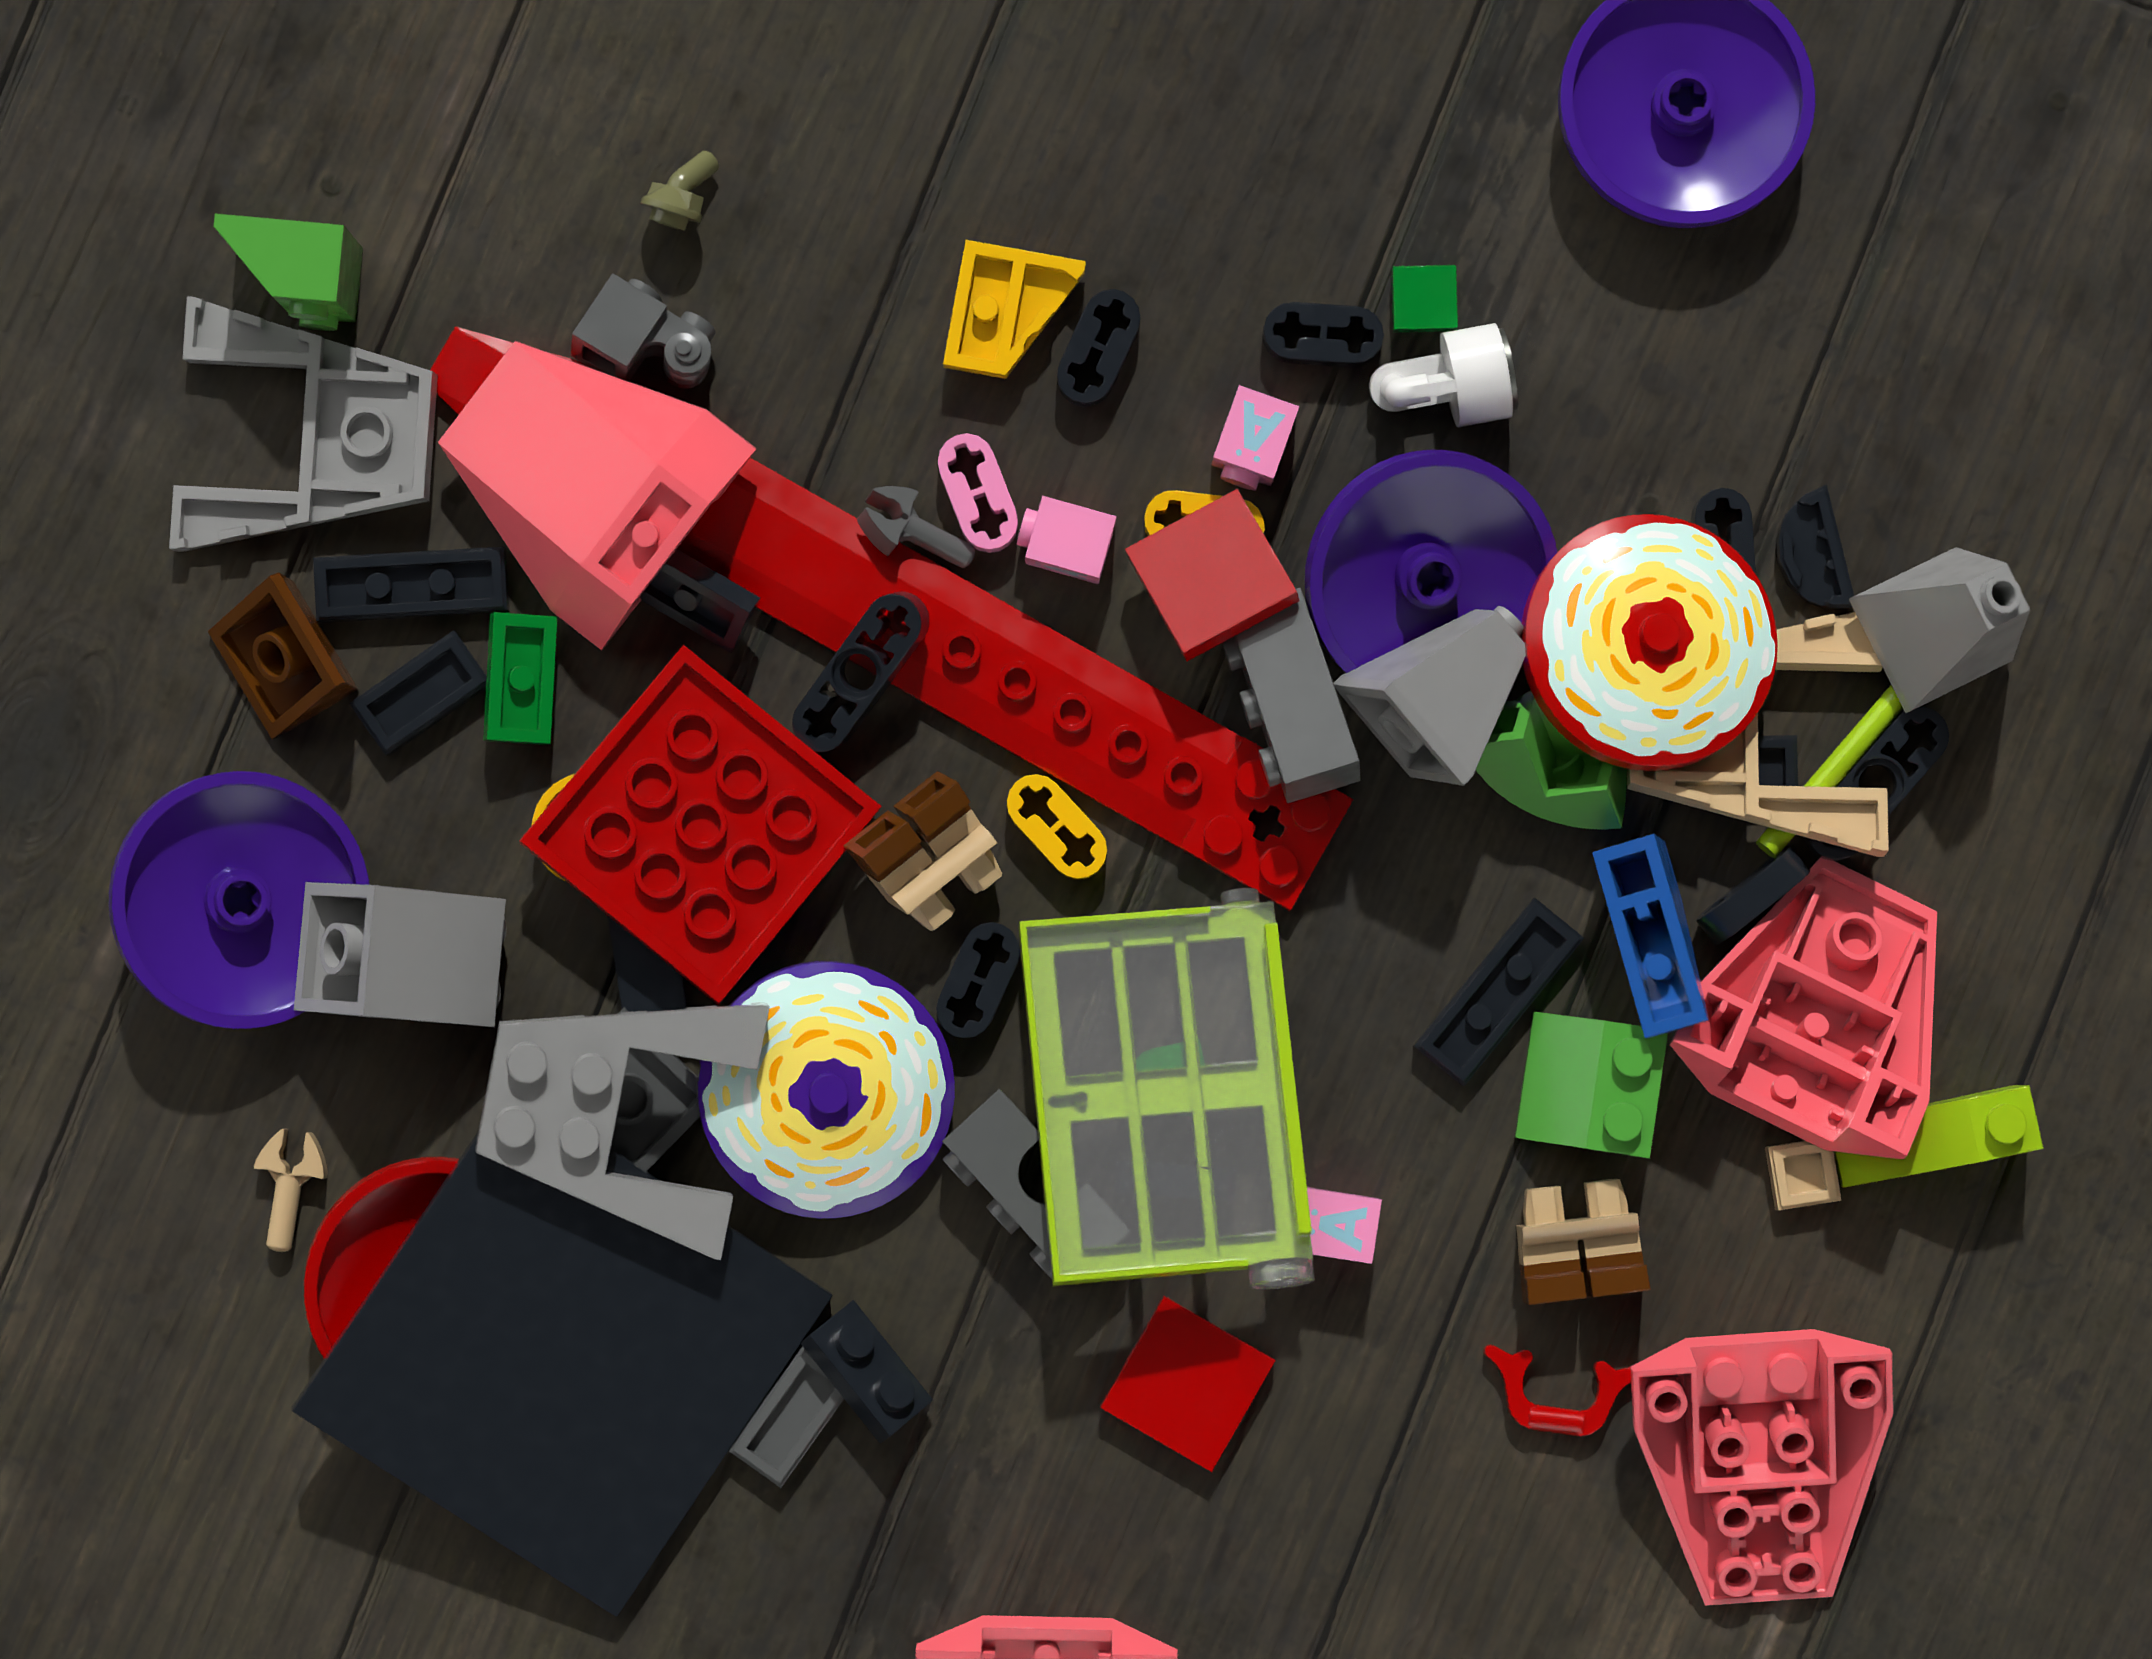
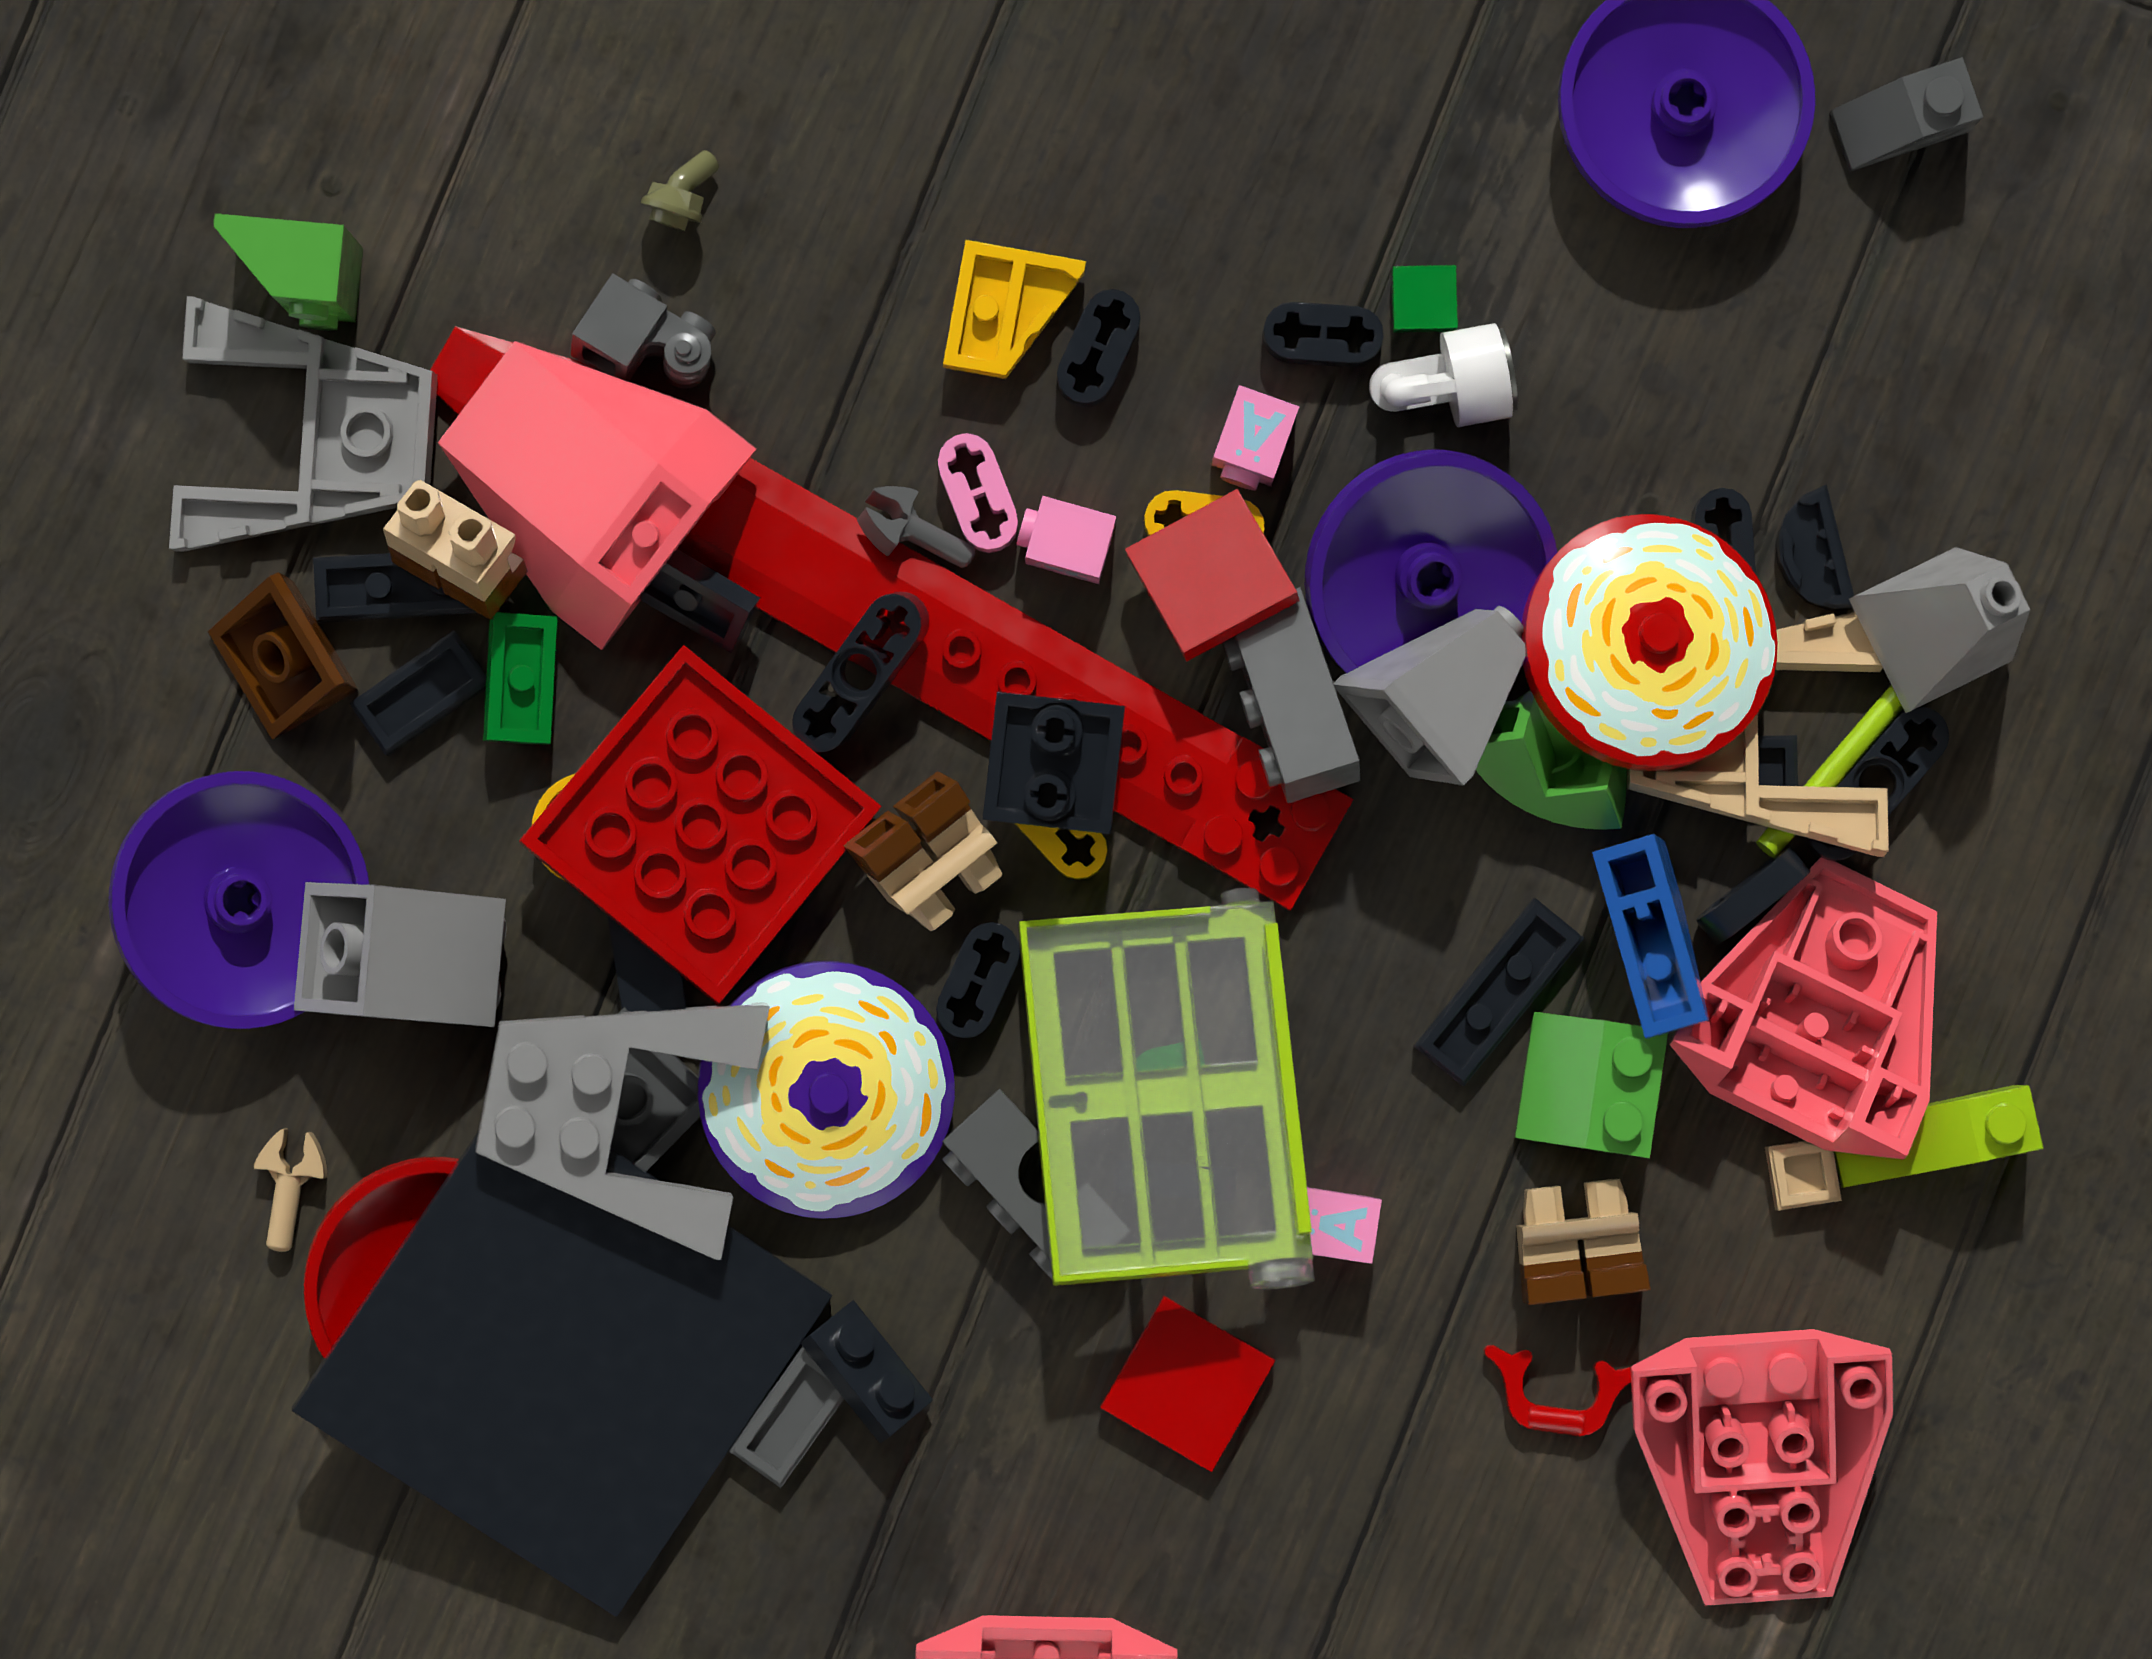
(454, 549): none -> tan hips
(1053, 762): none -> black plate
(1907, 114): none -> dark grey slope

